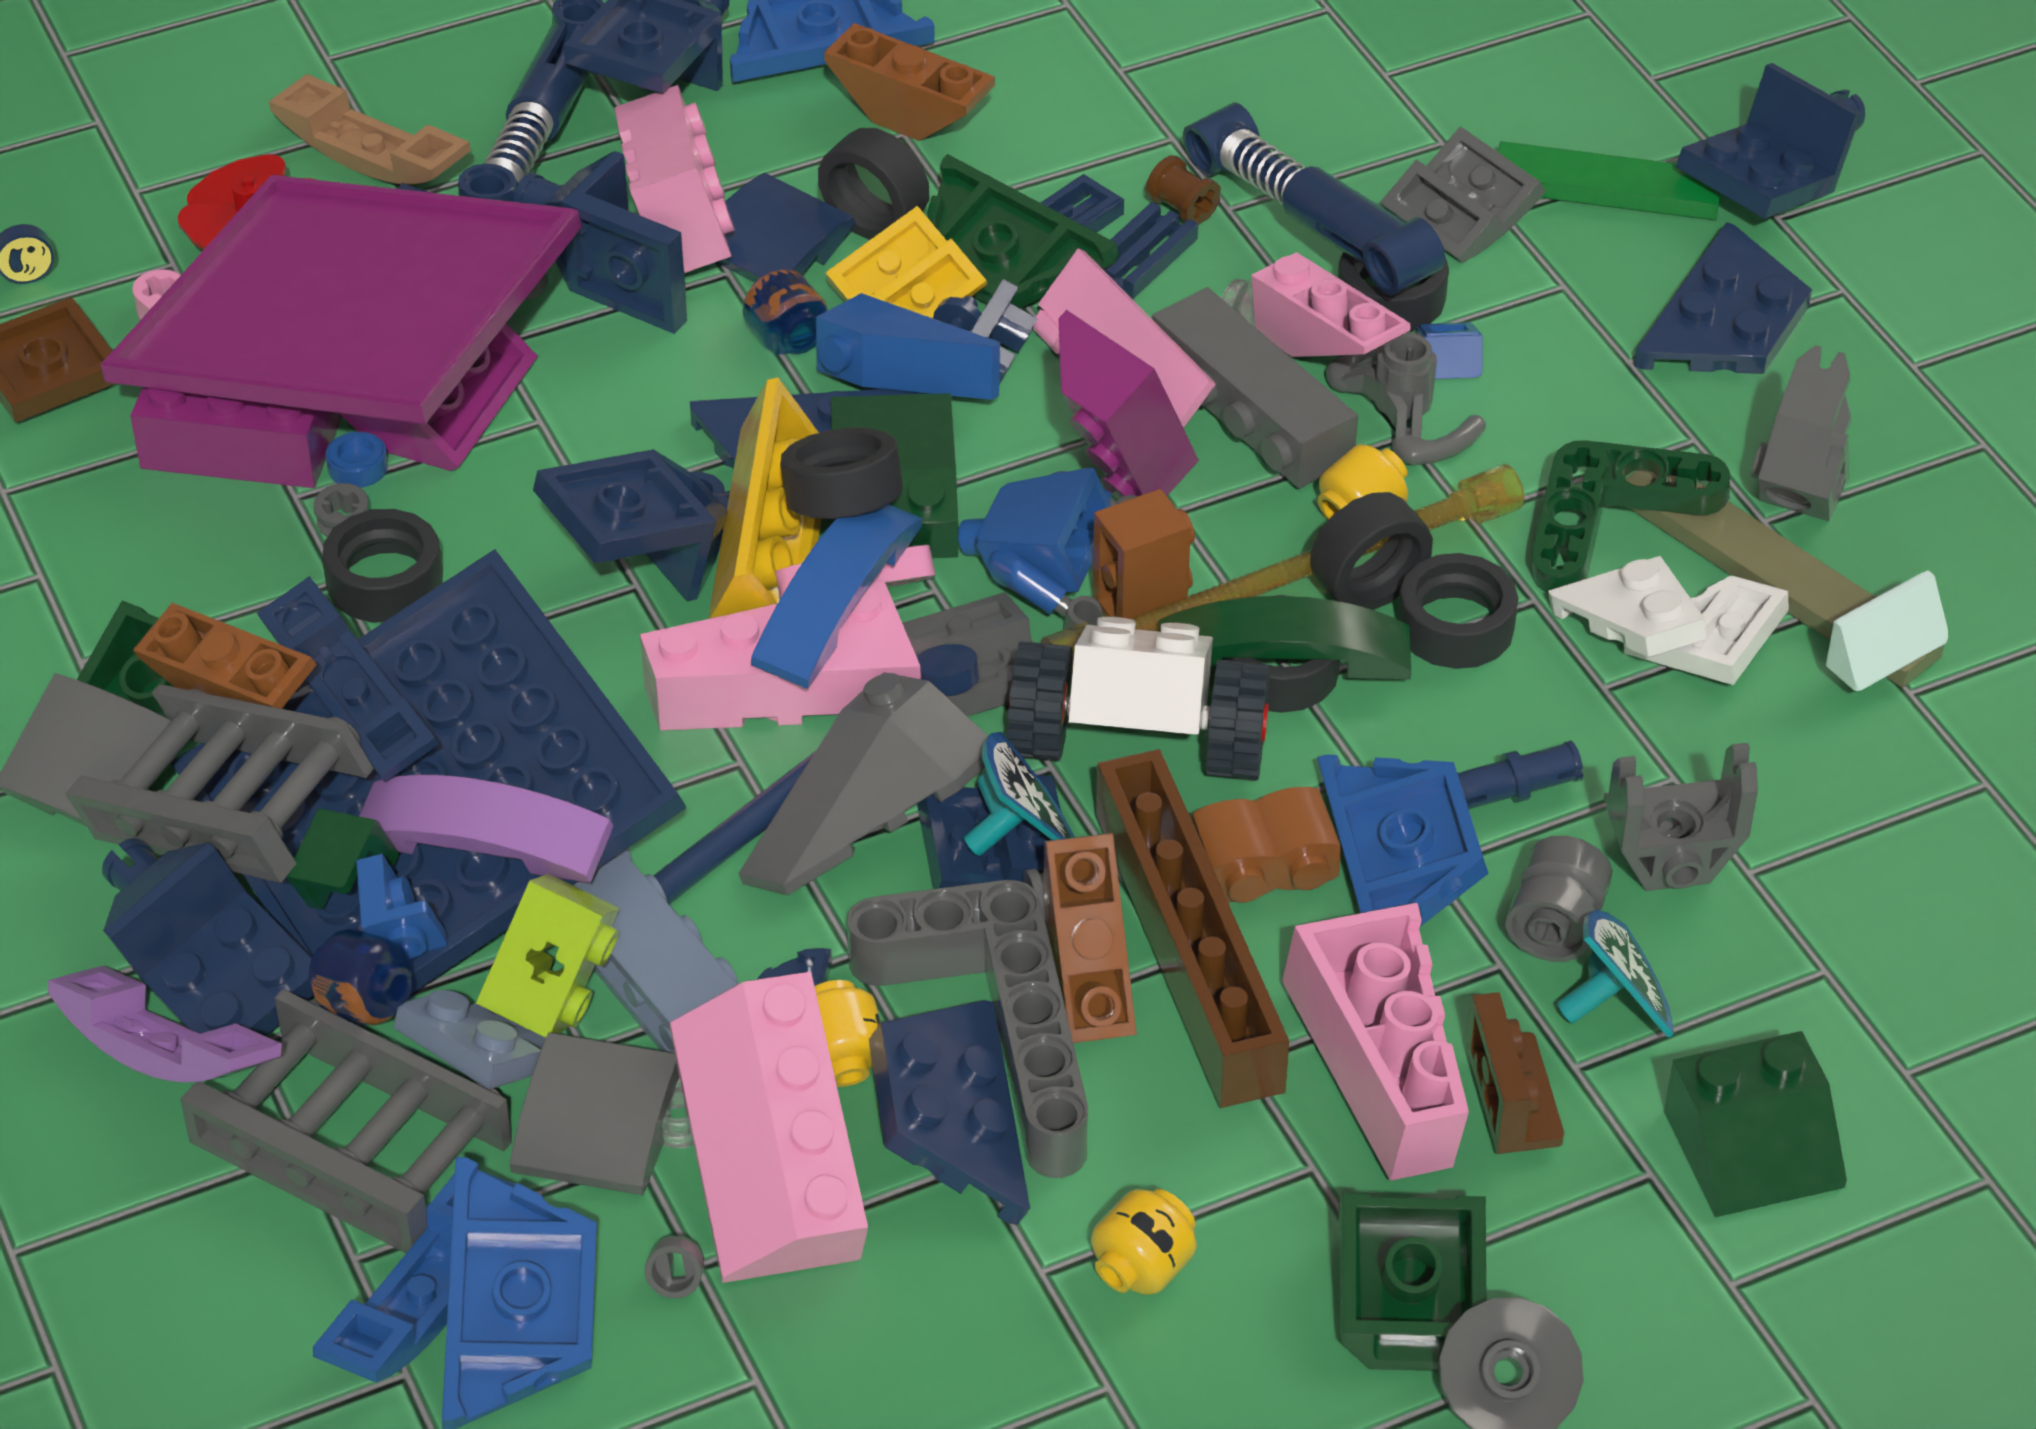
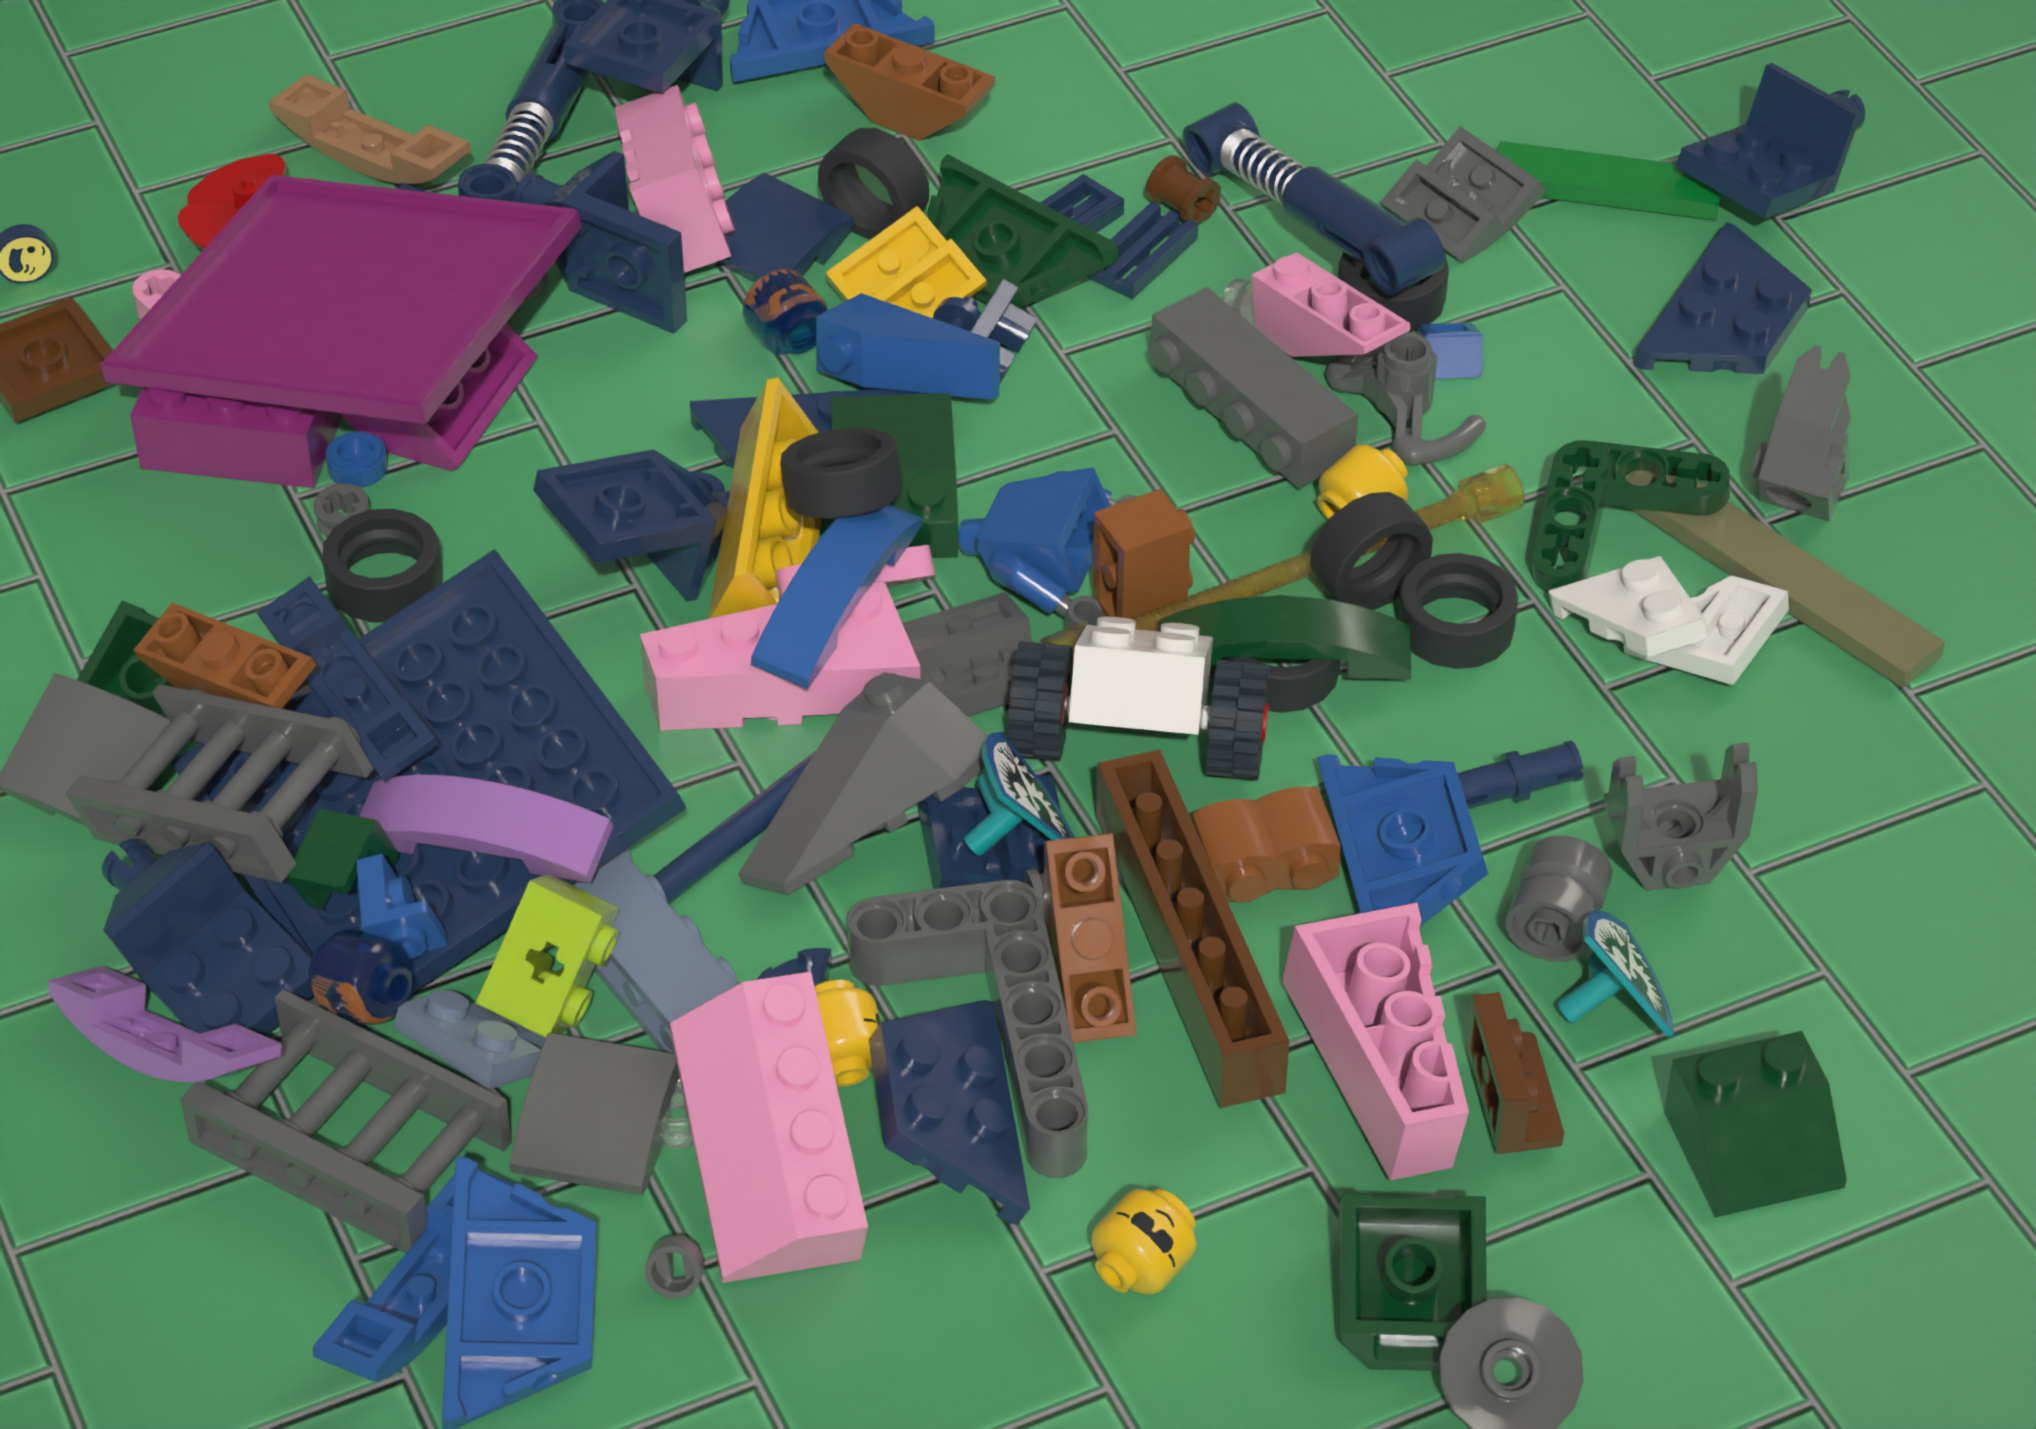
(950, 668): dark blue tile -> none
(1104, 305): bright pink windscreen -> none
(1121, 413): magenta slope -> none
(1888, 632): light aqua slope -> none

